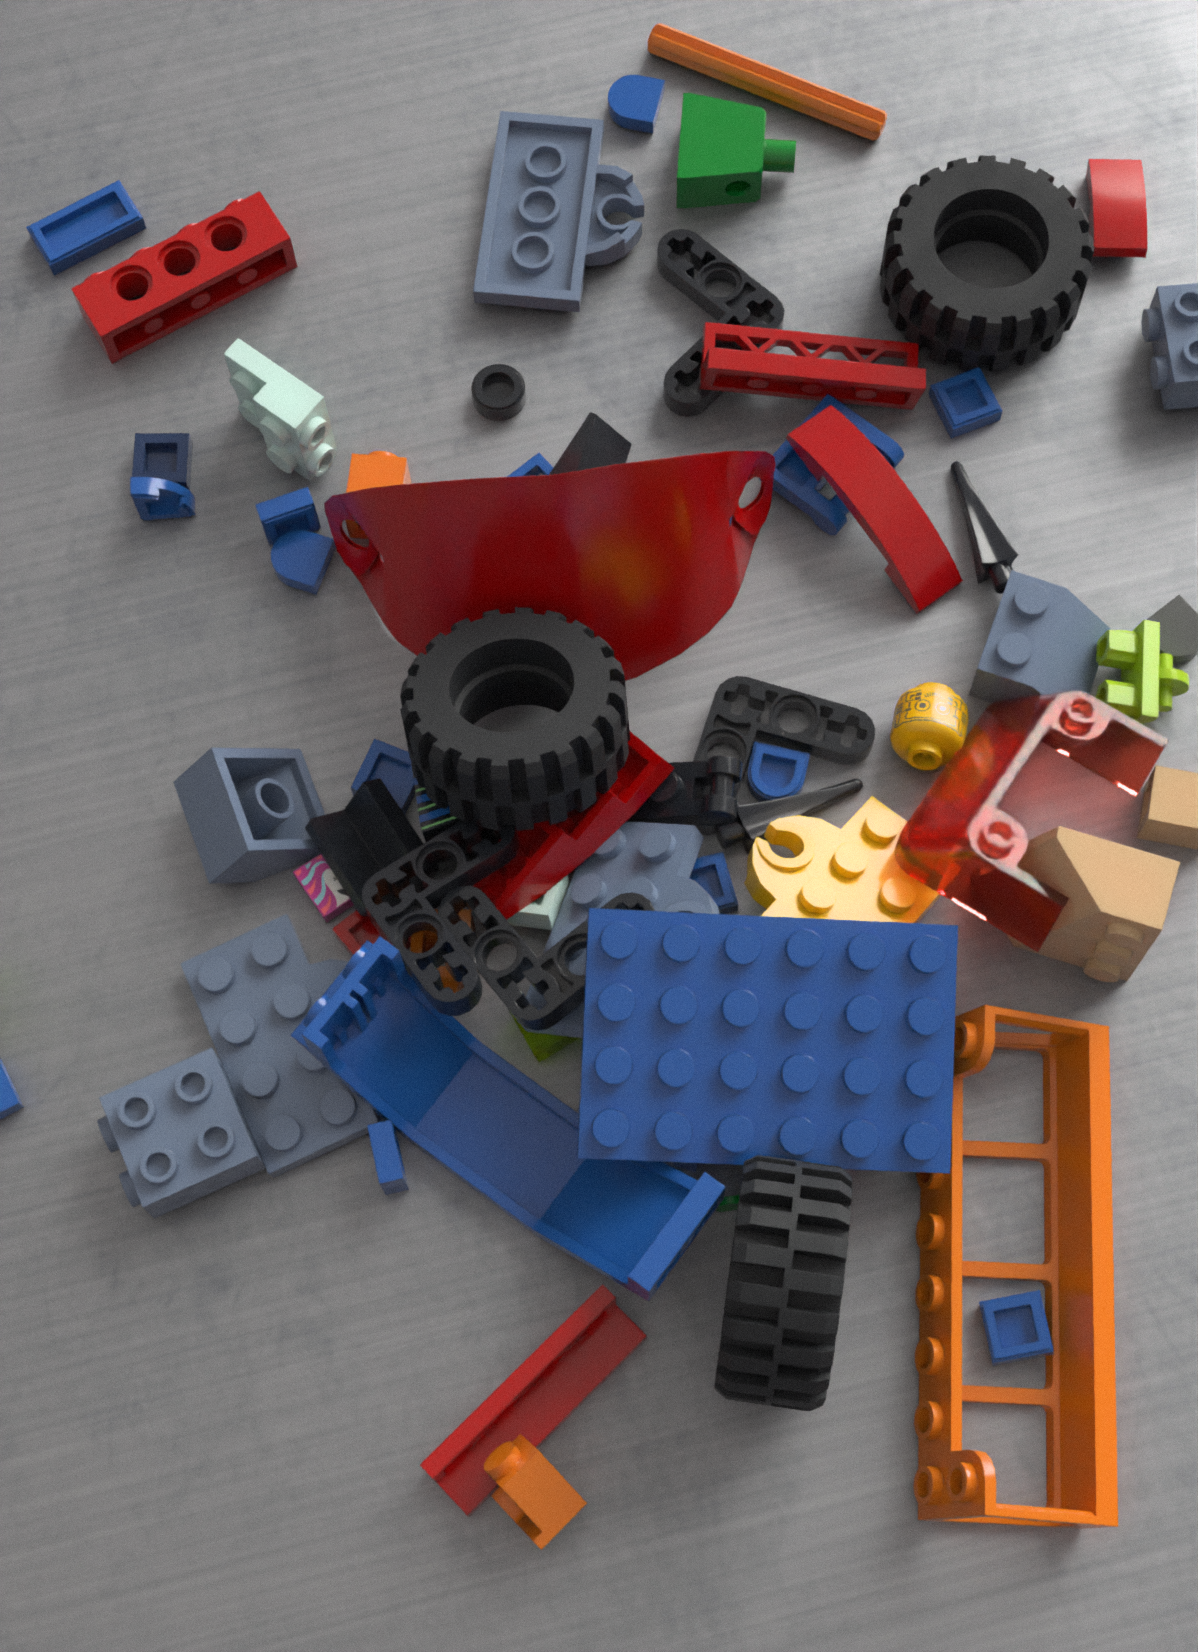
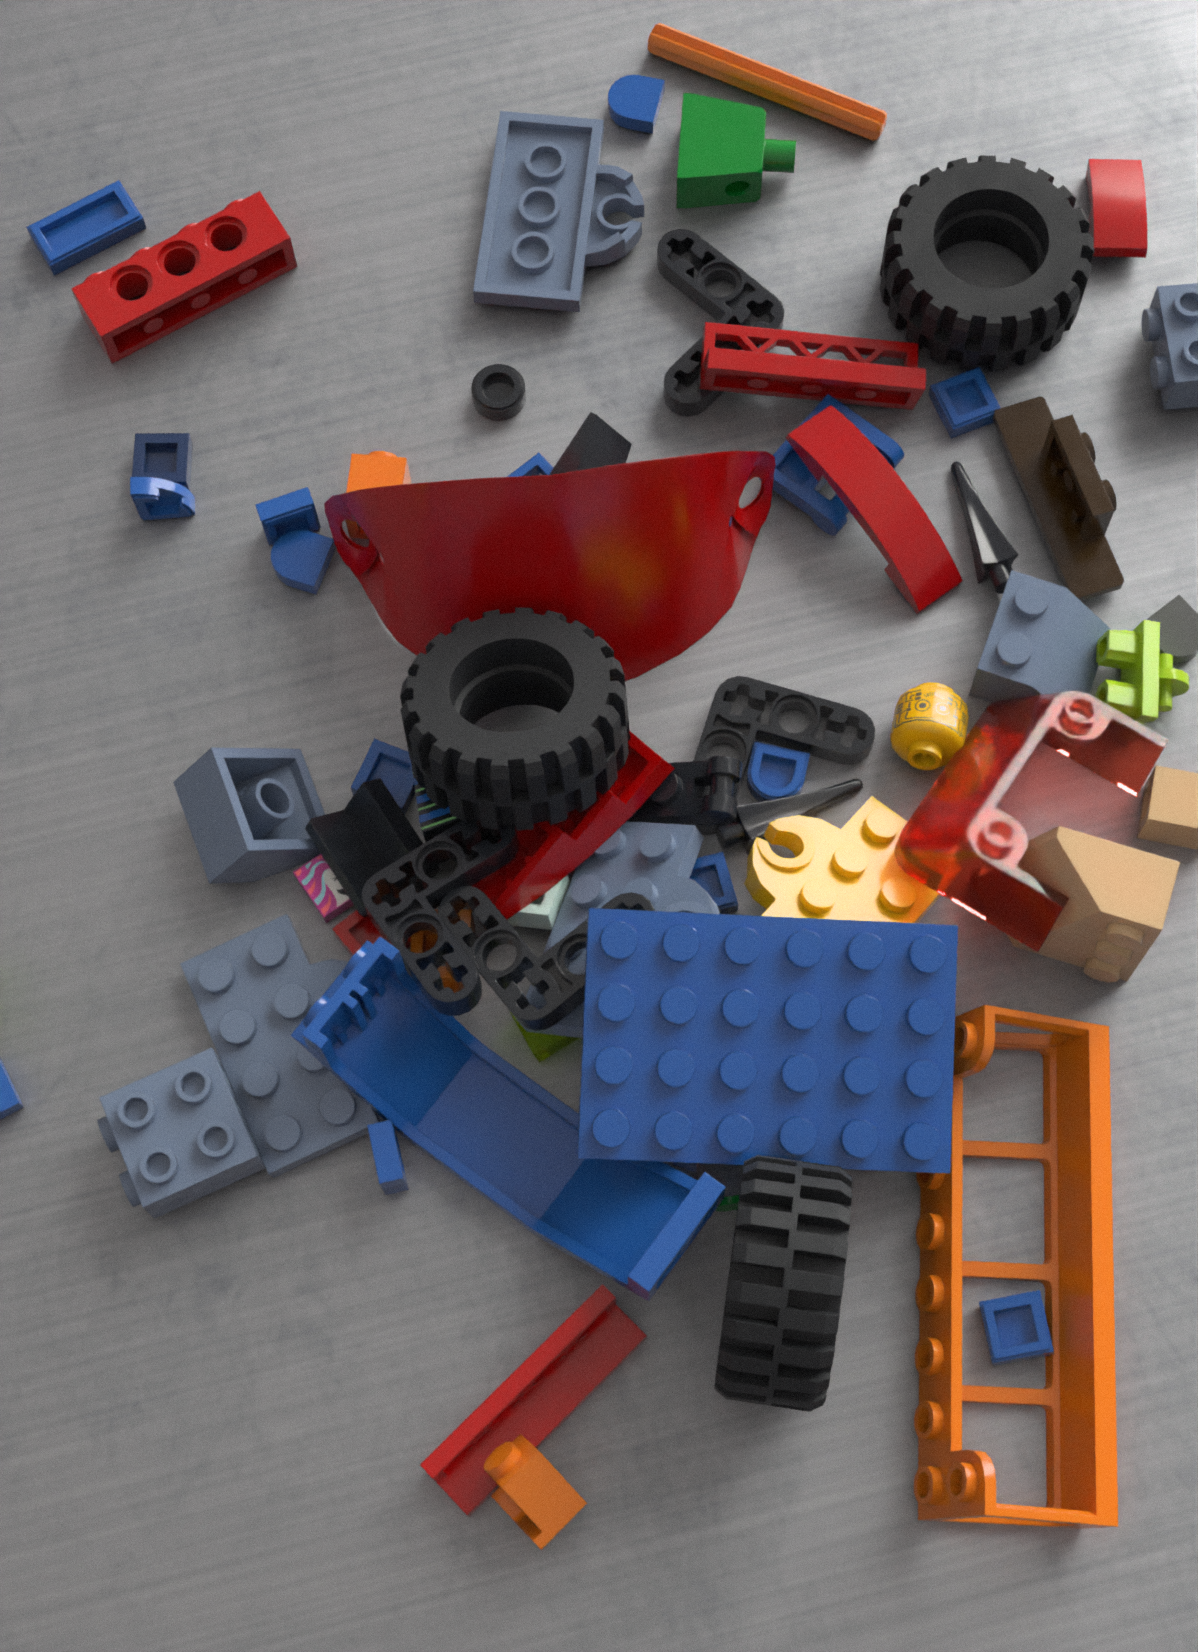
(284, 410): light aqua plate -> none
(1063, 493): none -> dark brown bracket

